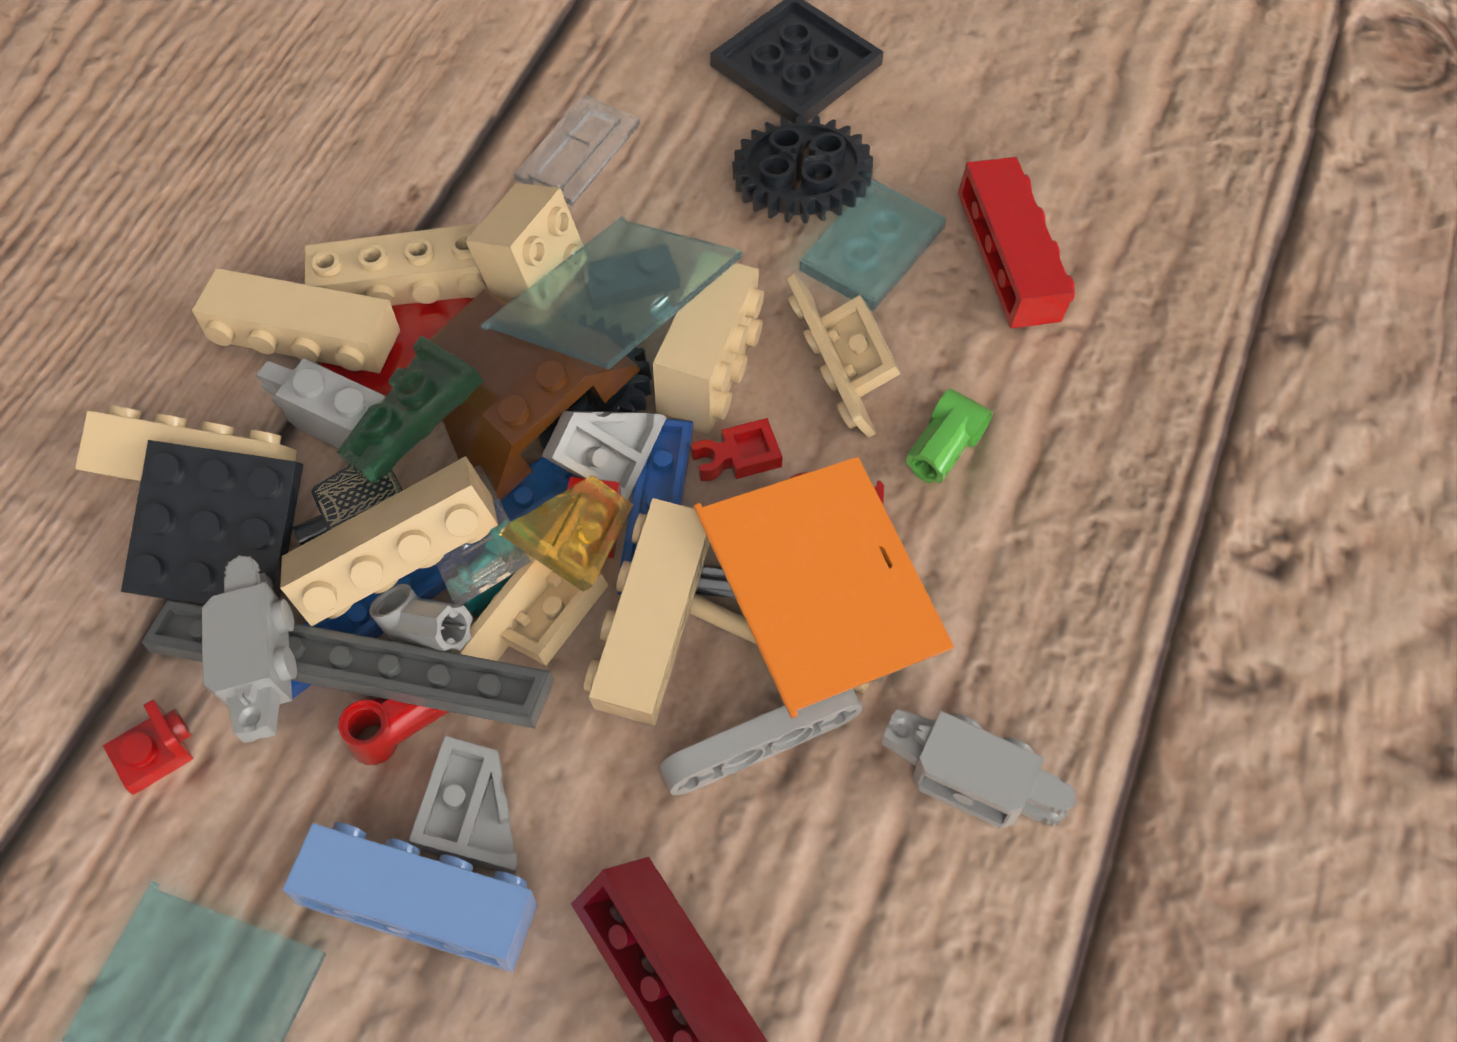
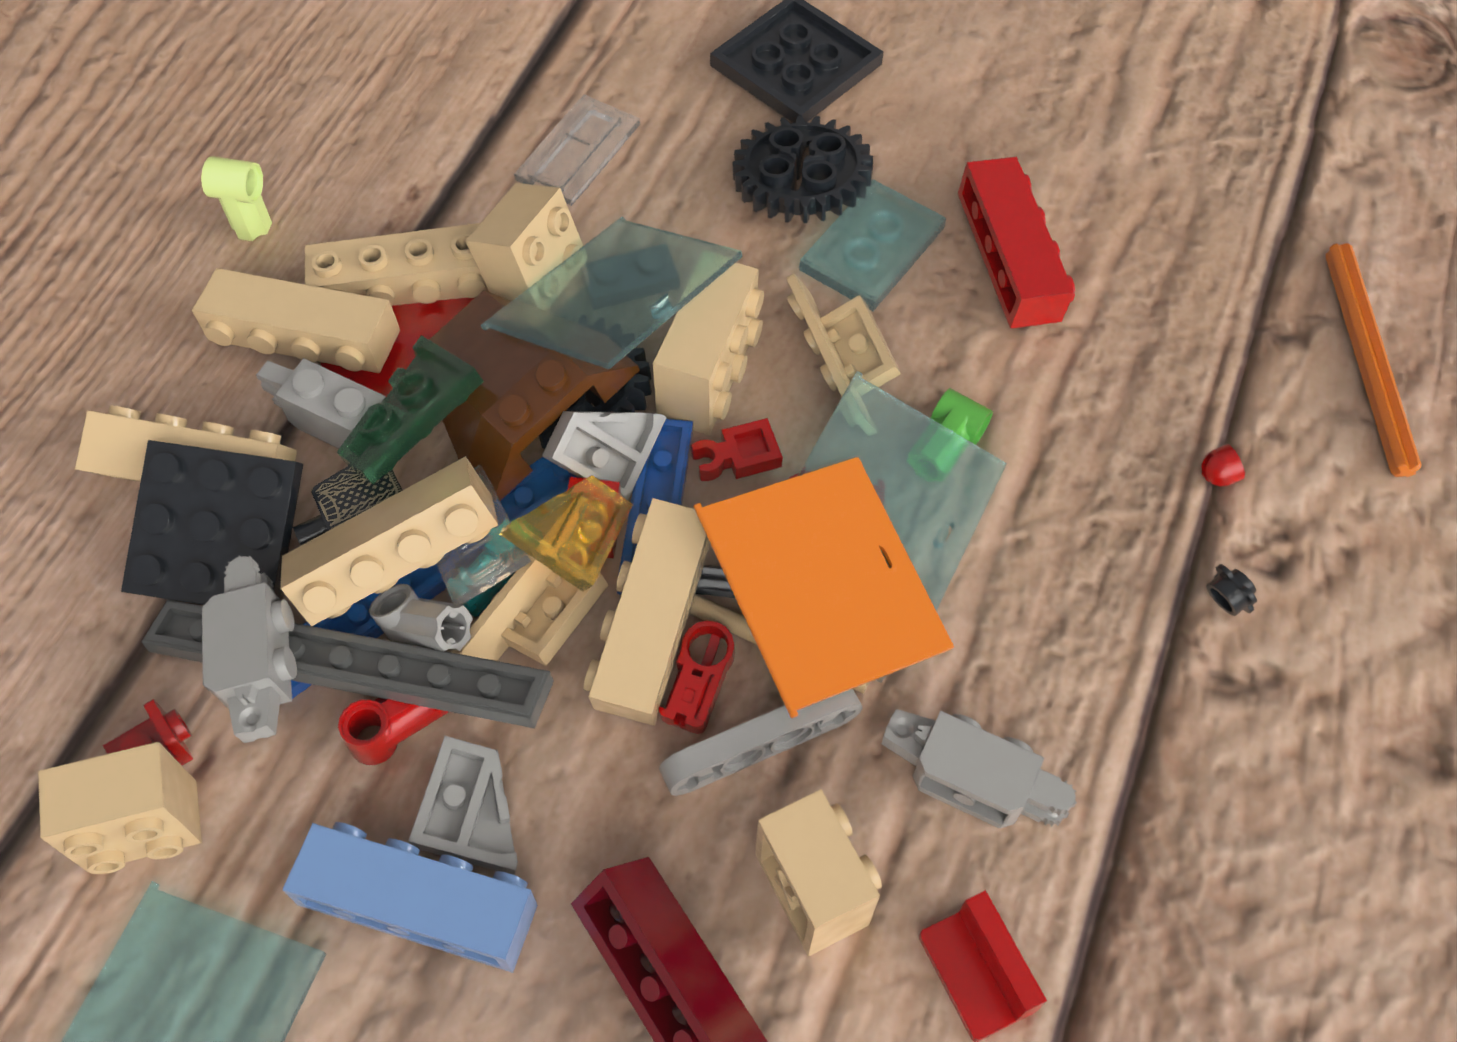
(119, 808): none -> tan brick
(239, 190): none -> yellowish green piece
(698, 684): none -> red piece
(817, 871): none -> tan brick
(919, 473): none -> clear light blue piece
(982, 968): none -> red panel
(1222, 466): none -> red hinge
(1232, 591): none -> black plate
(1373, 362): none -> orange axle

